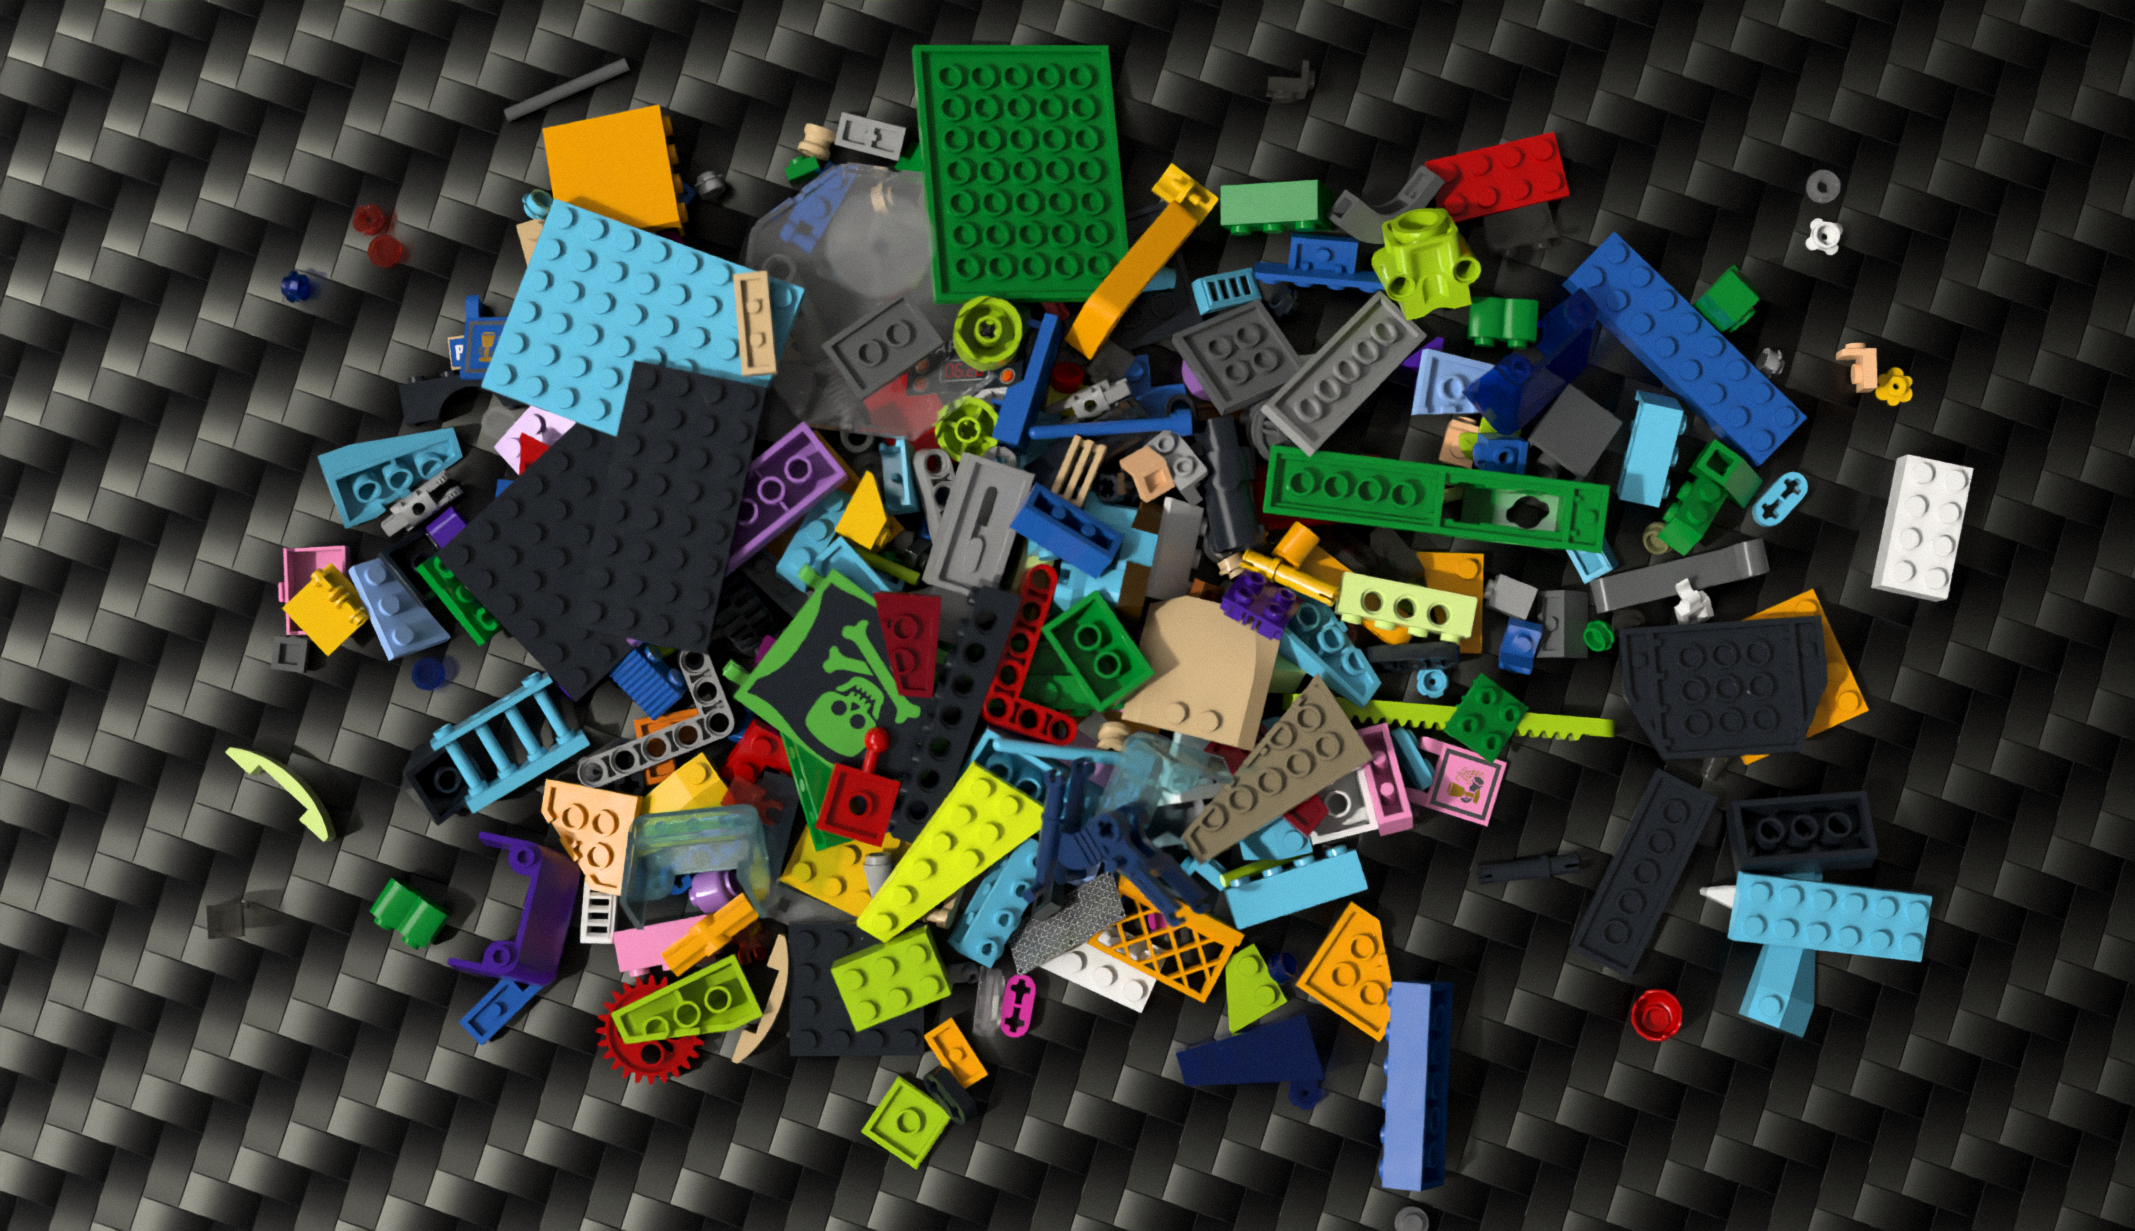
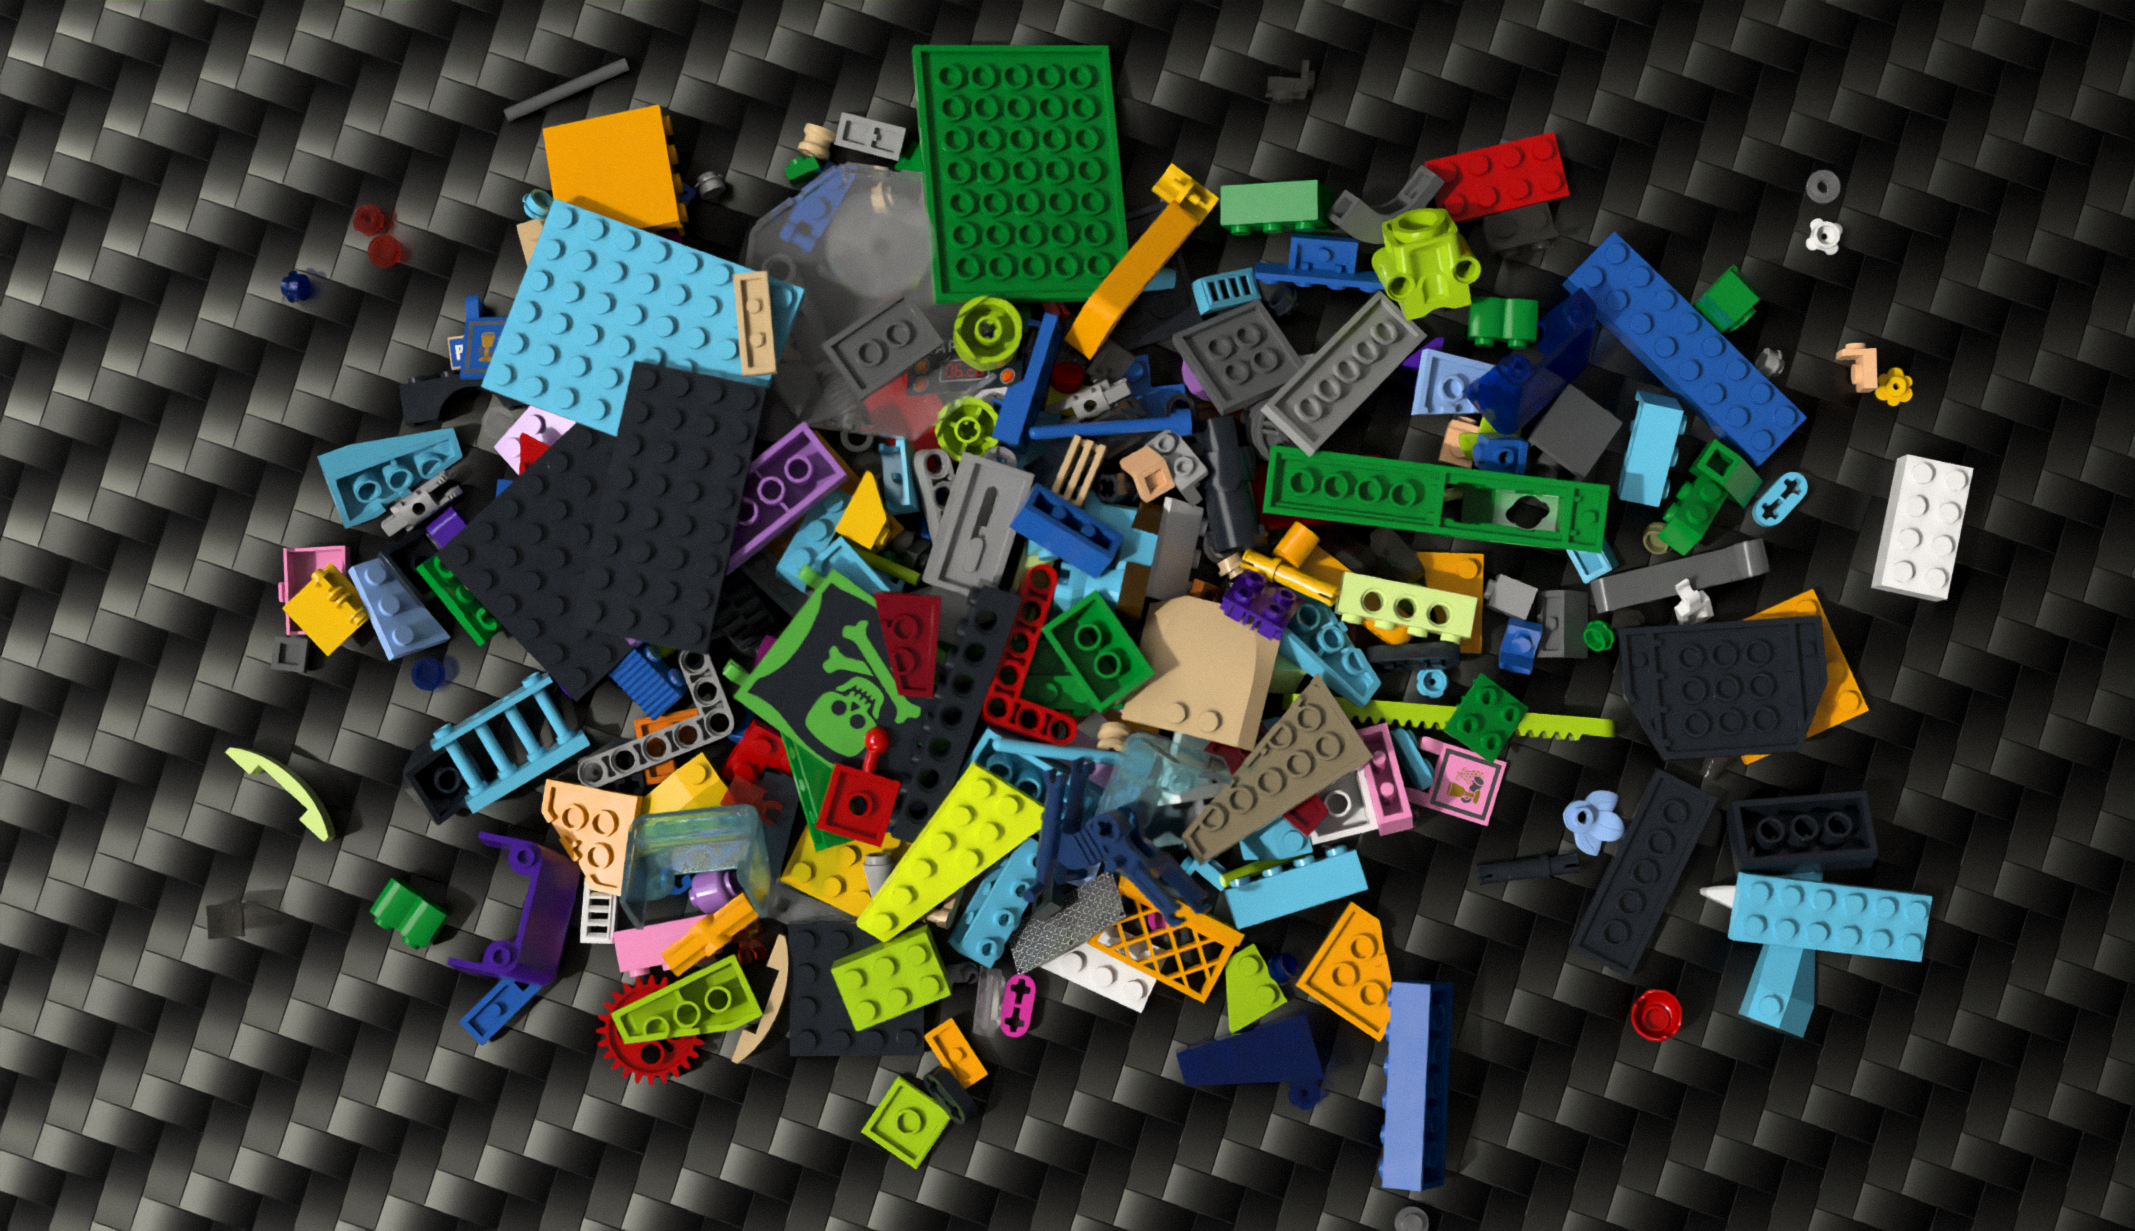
(1599, 821): none -> light blue plate

